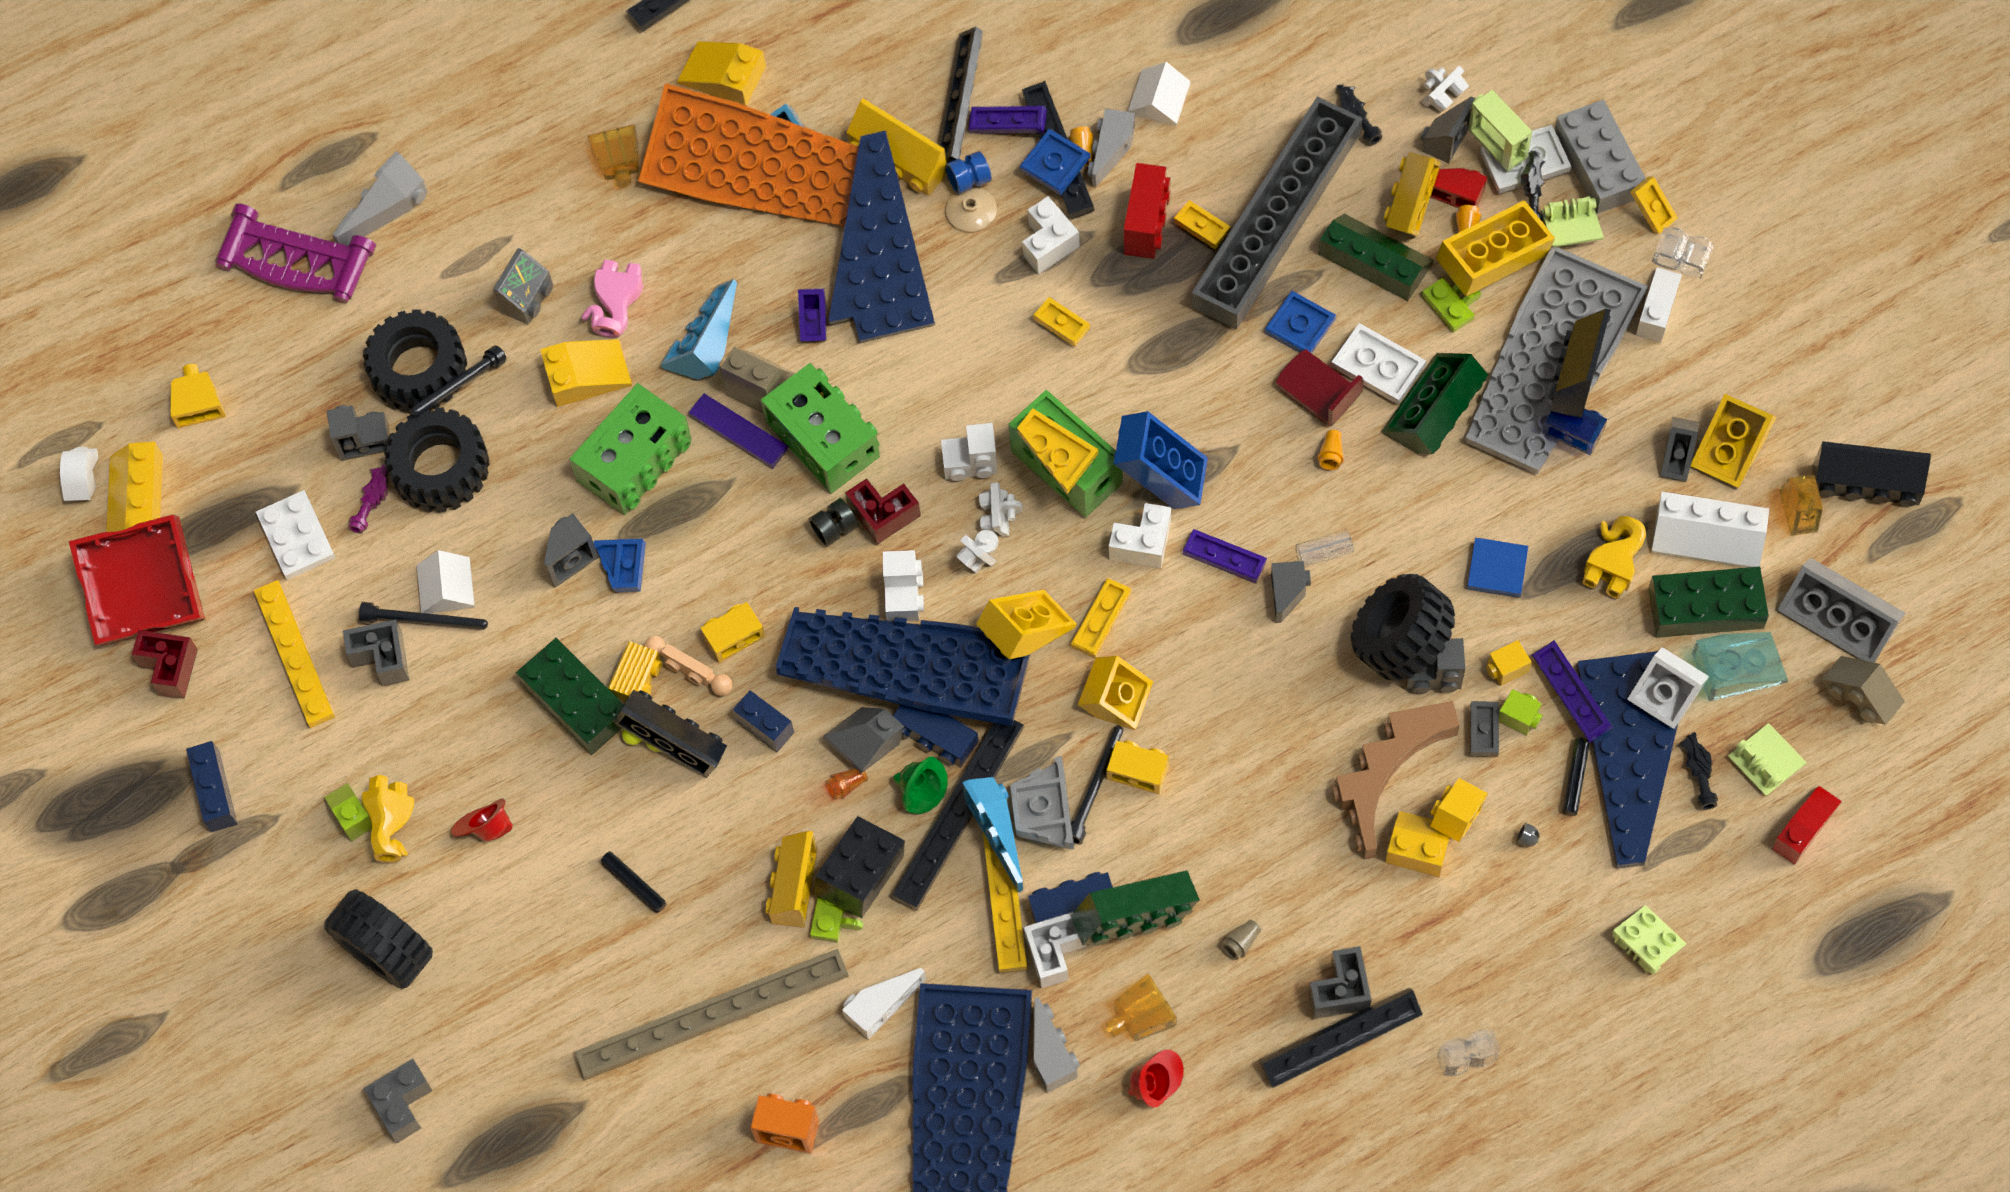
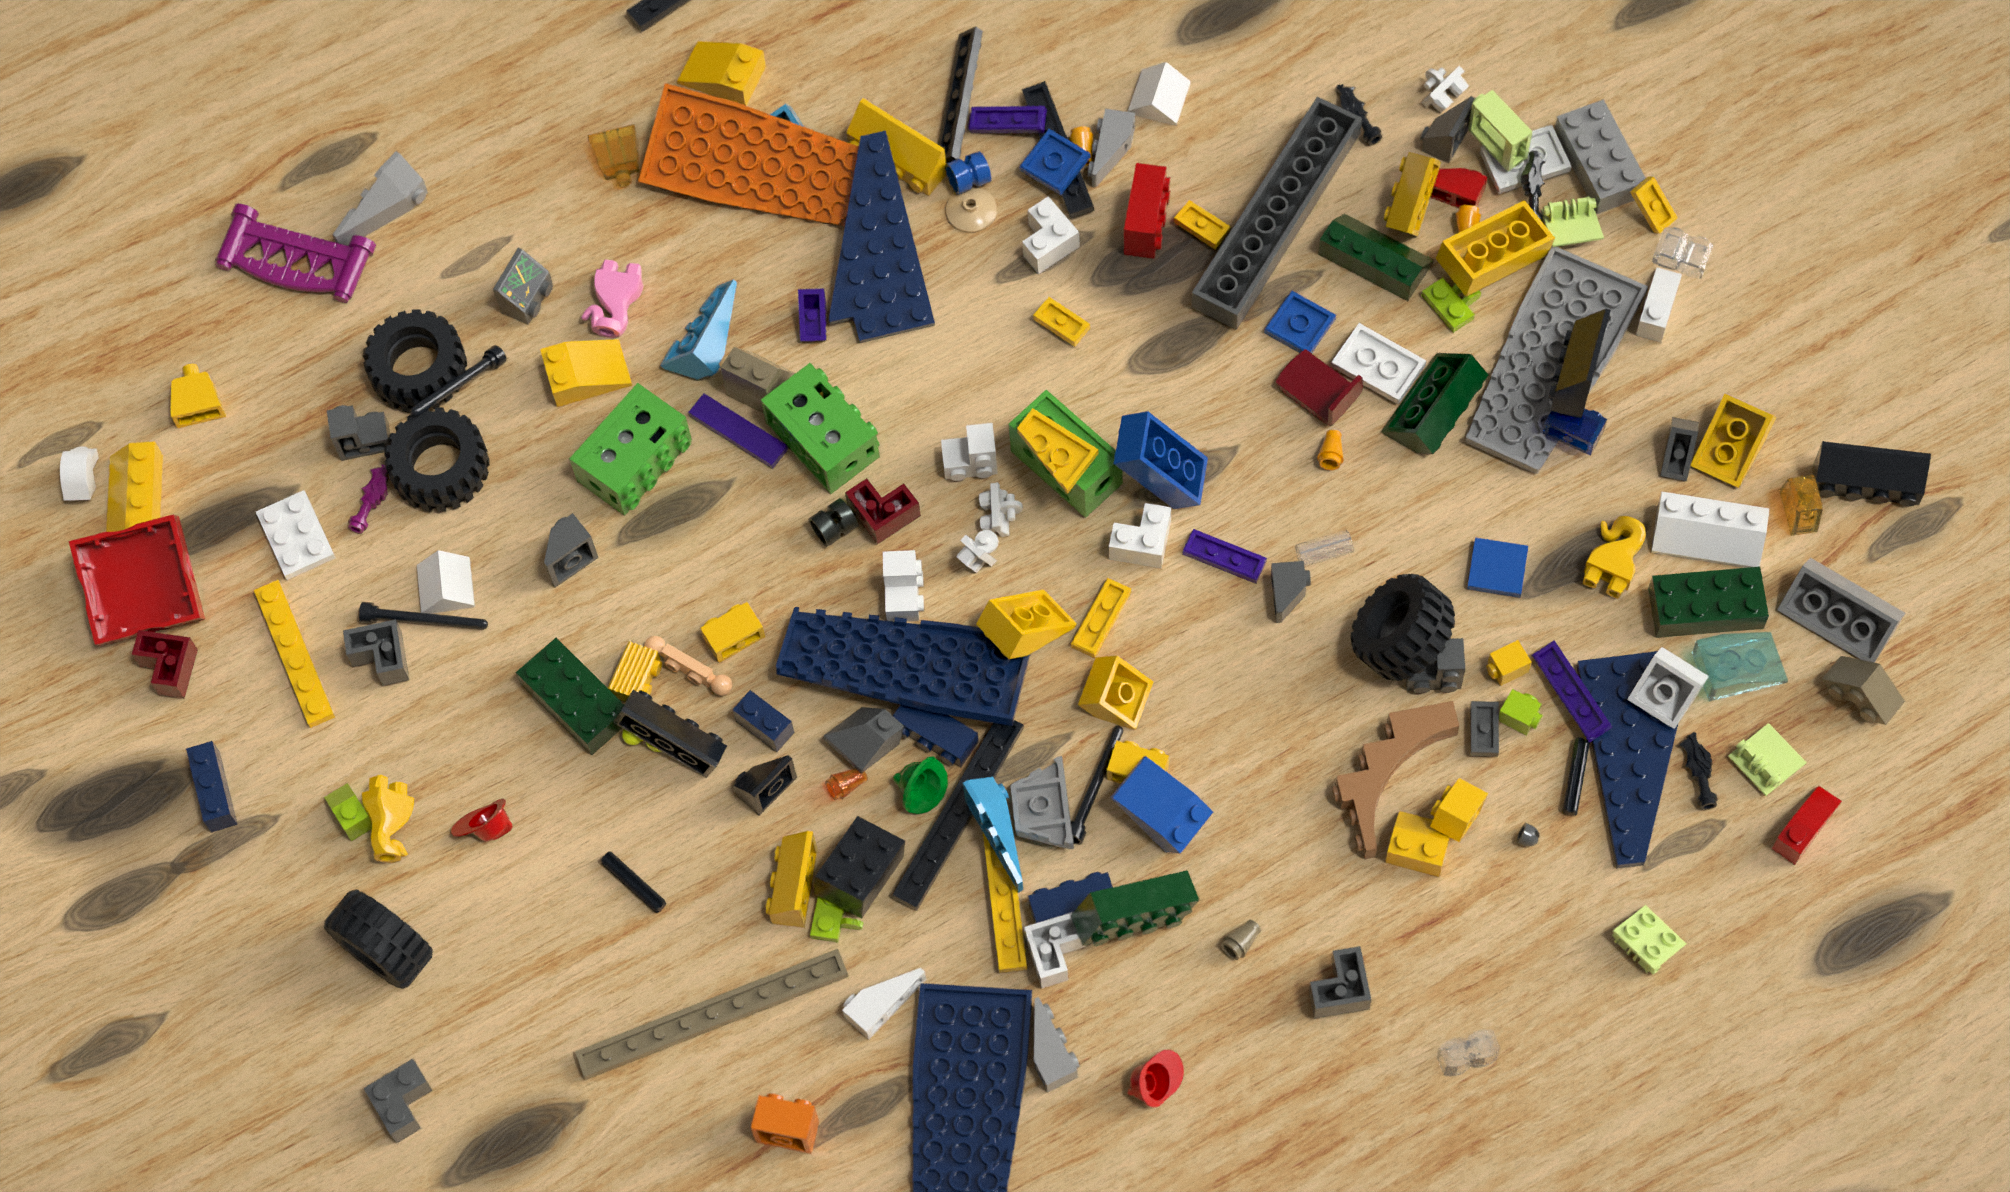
(623, 562): blue wing -> none
(765, 783): none -> black slope
(1142, 1011): clear yellow torso -> none
(1161, 806): none -> blue slope
(1341, 1037): black plate -> none

